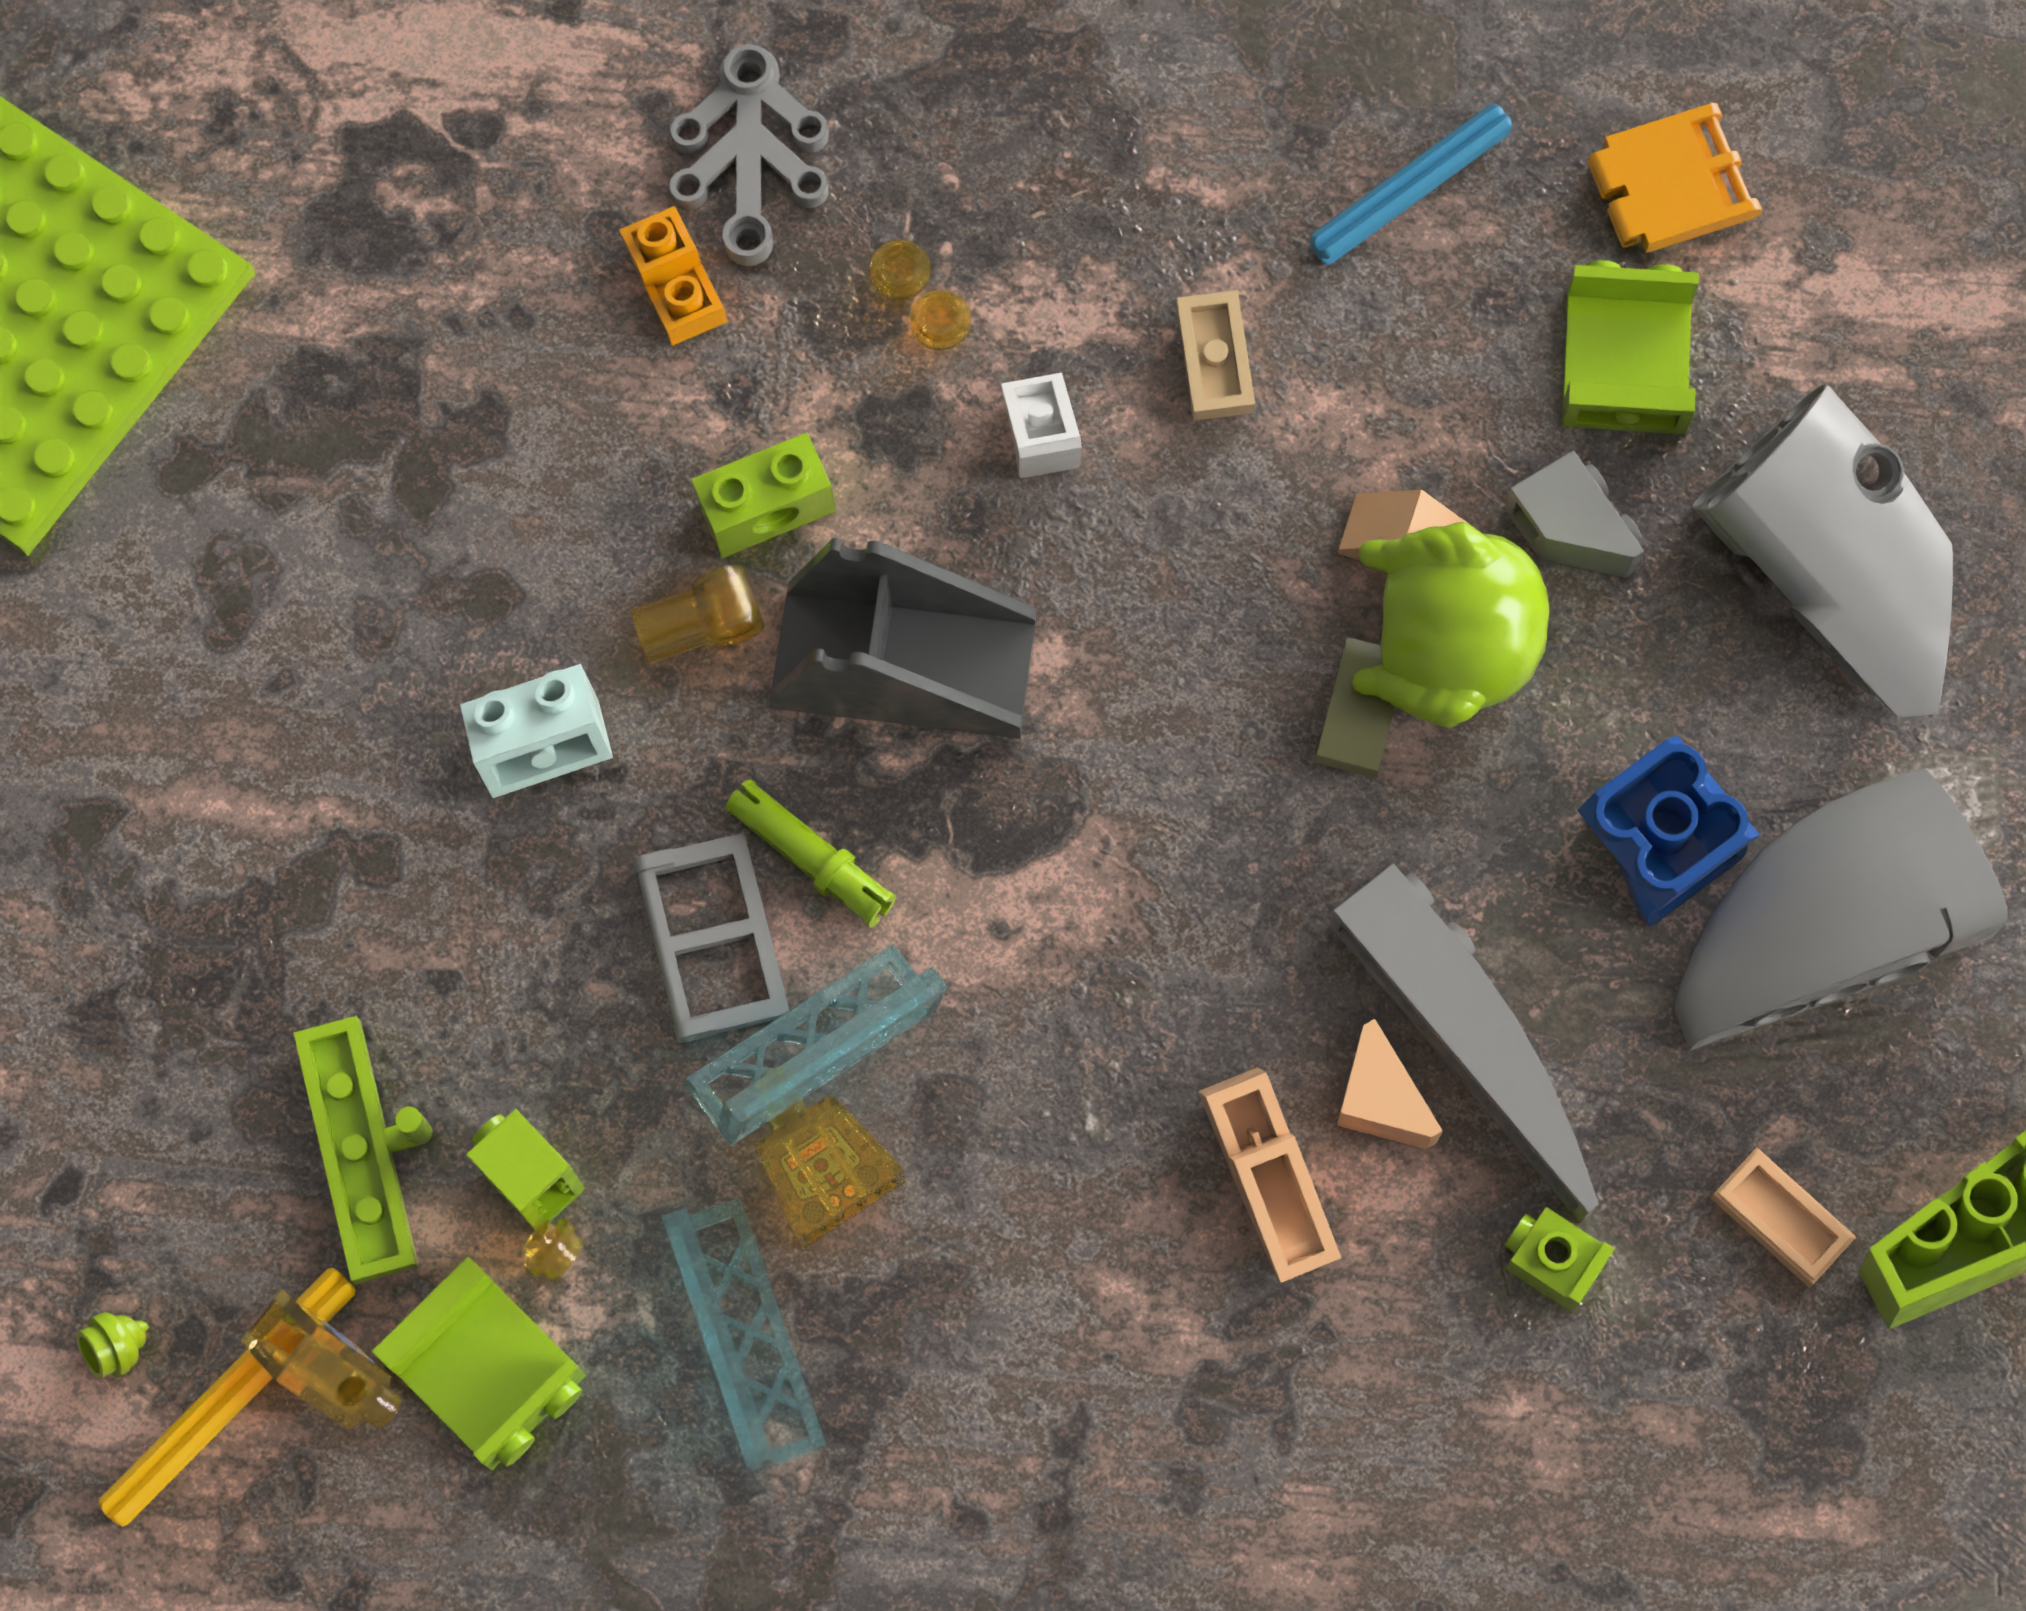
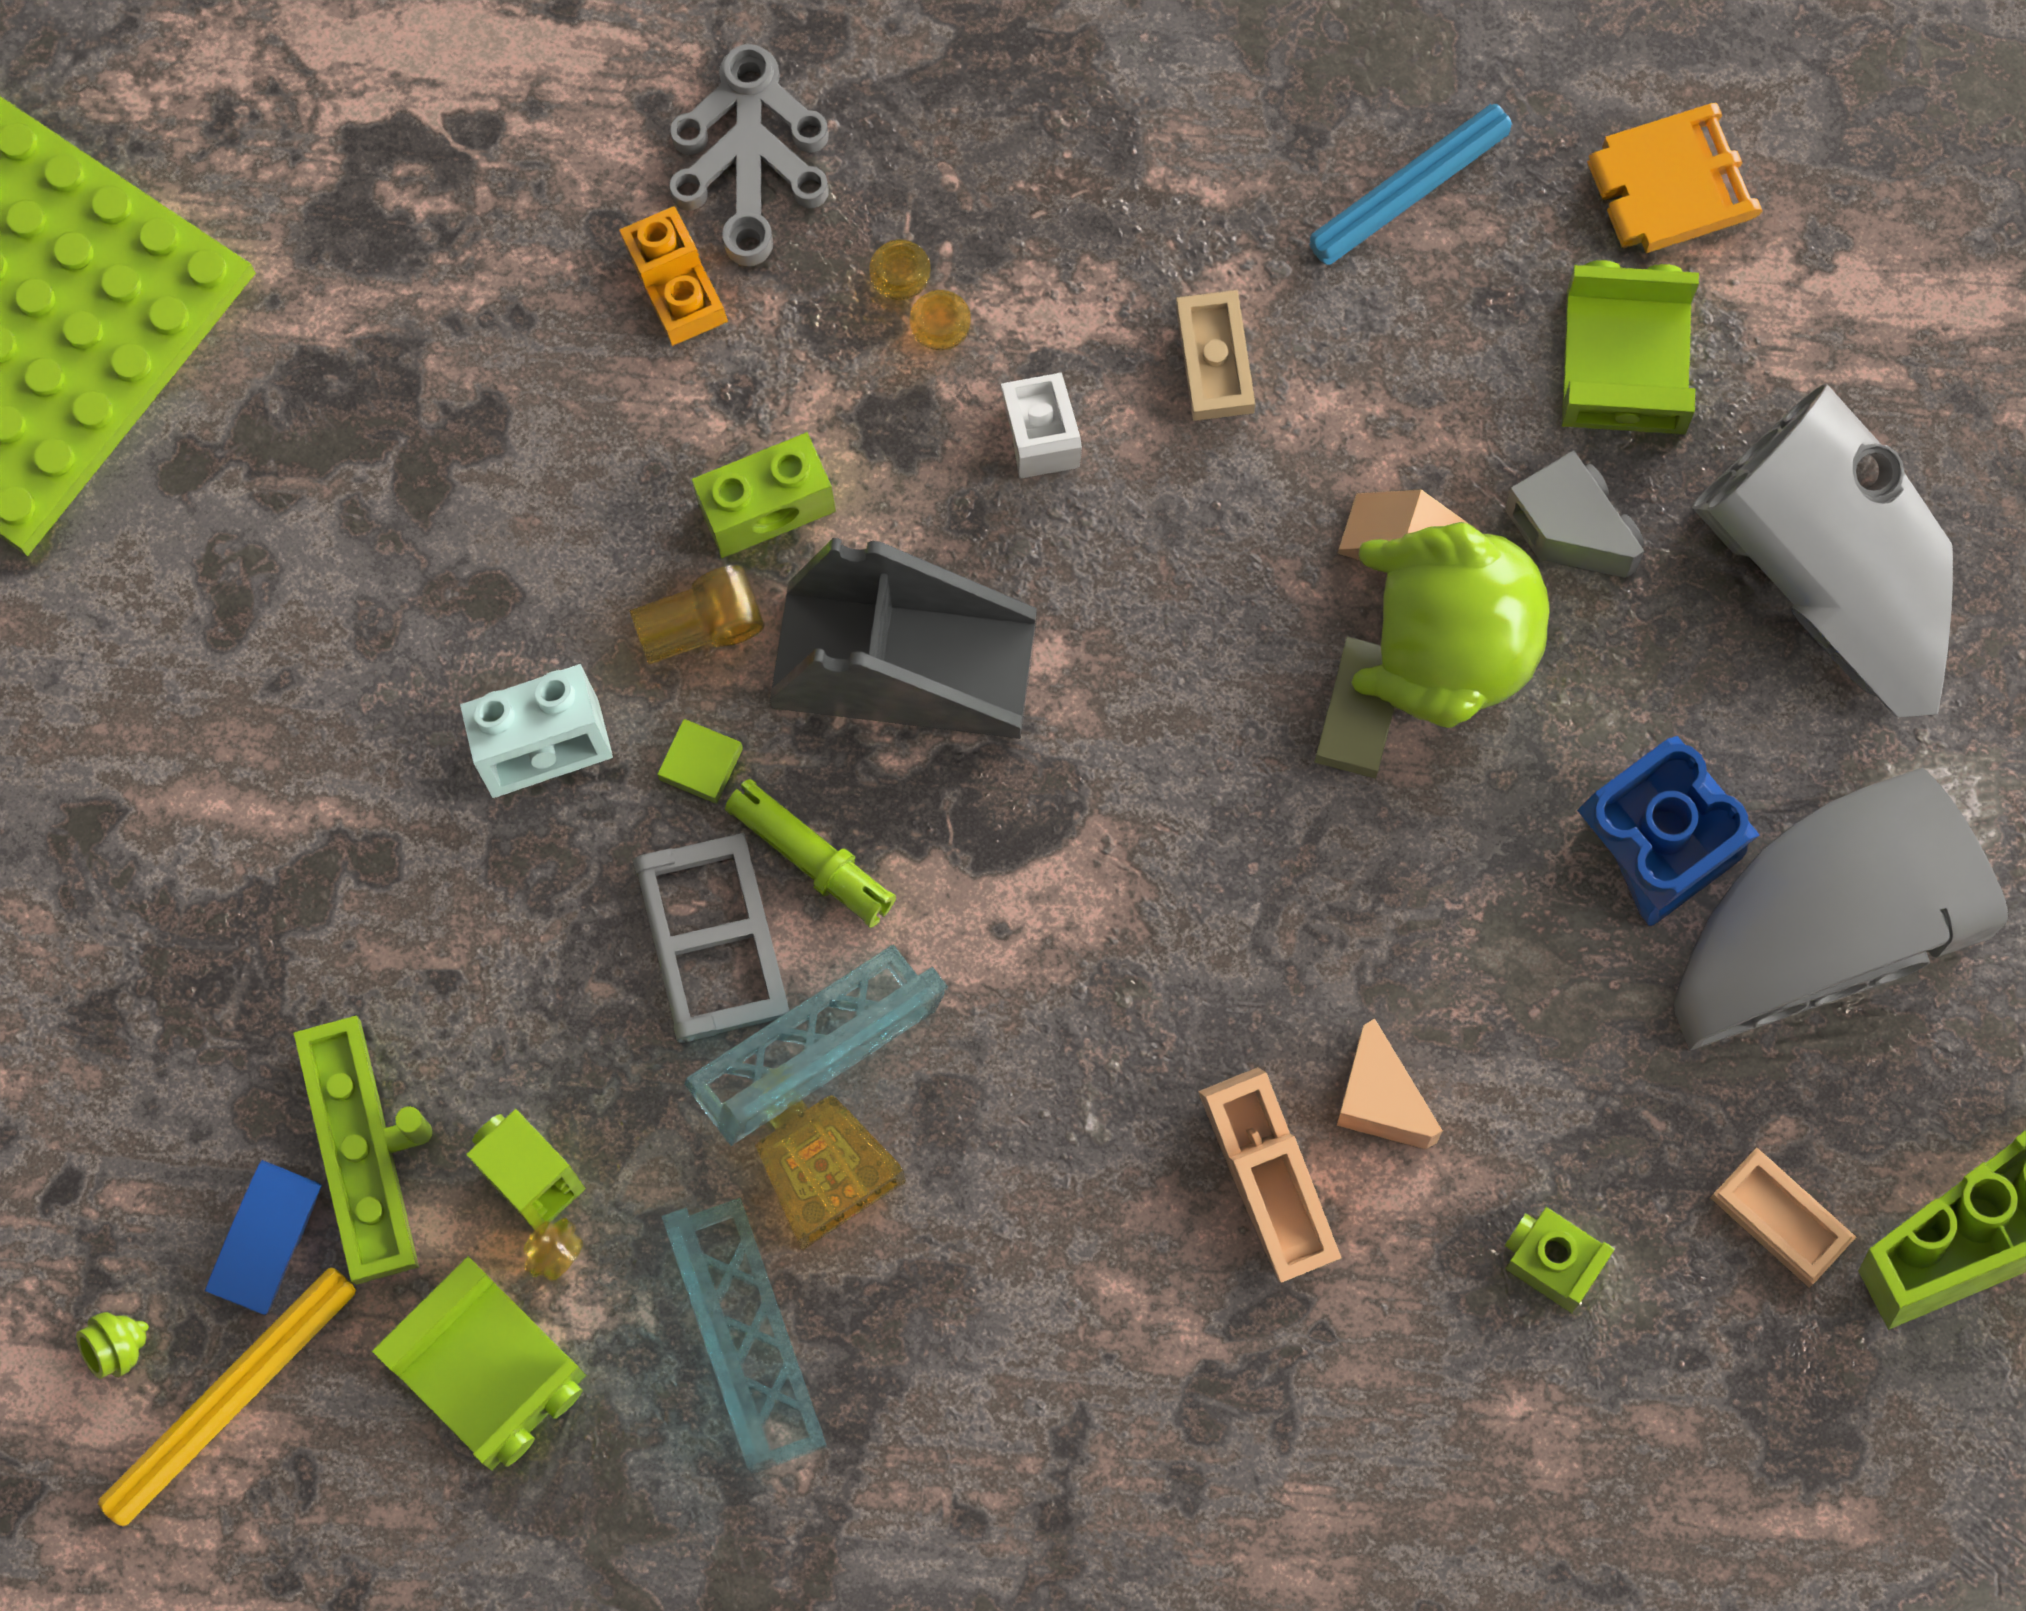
(263, 1237): none -> blue slope
(321, 1364): clear yellow torso -> none
(700, 761): none -> lime tile
(1466, 1021): light grey slope -> none

